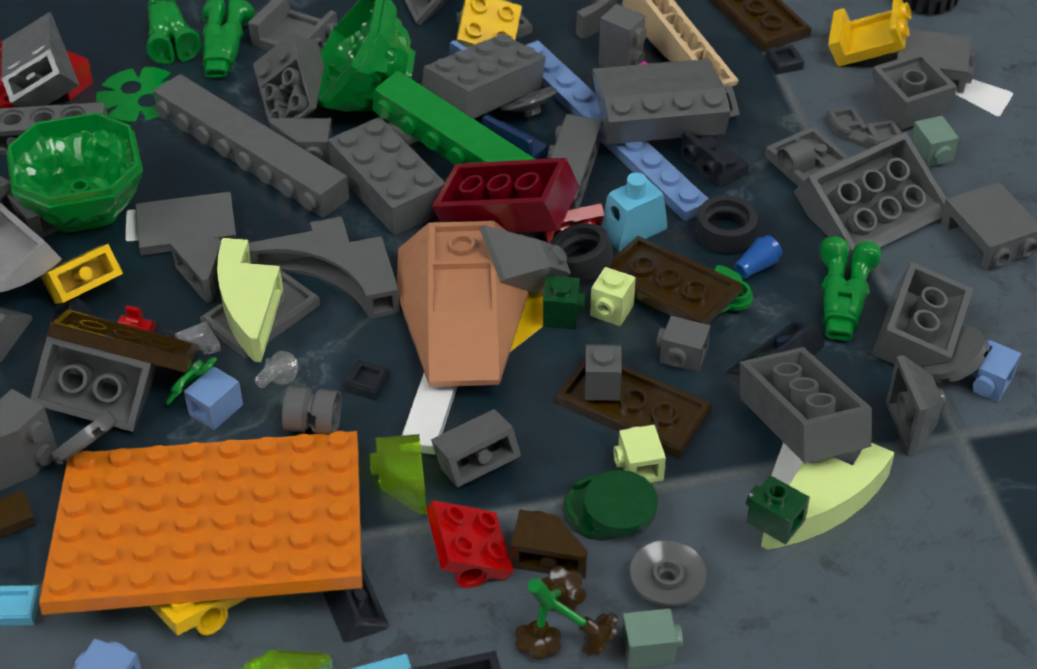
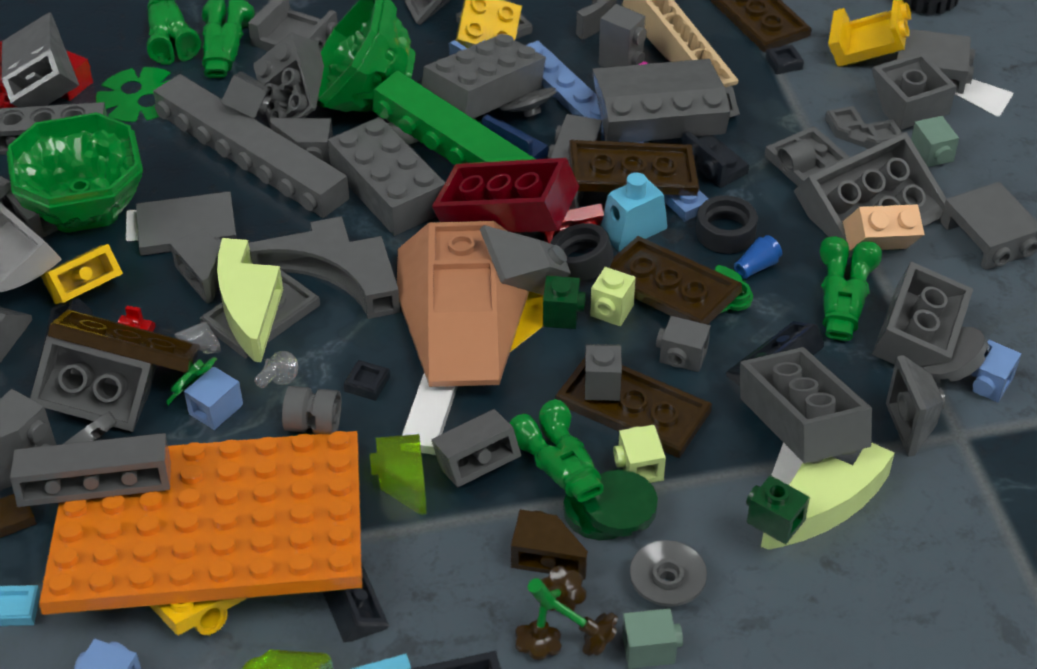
(91, 470): none -> dark grey brick
(247, 95): none -> dark grey slope
(469, 543): red plate -> none
(567, 462): none -> green piece
(606, 165): none -> dark brown tile
(885, 225): none -> light nougat brick

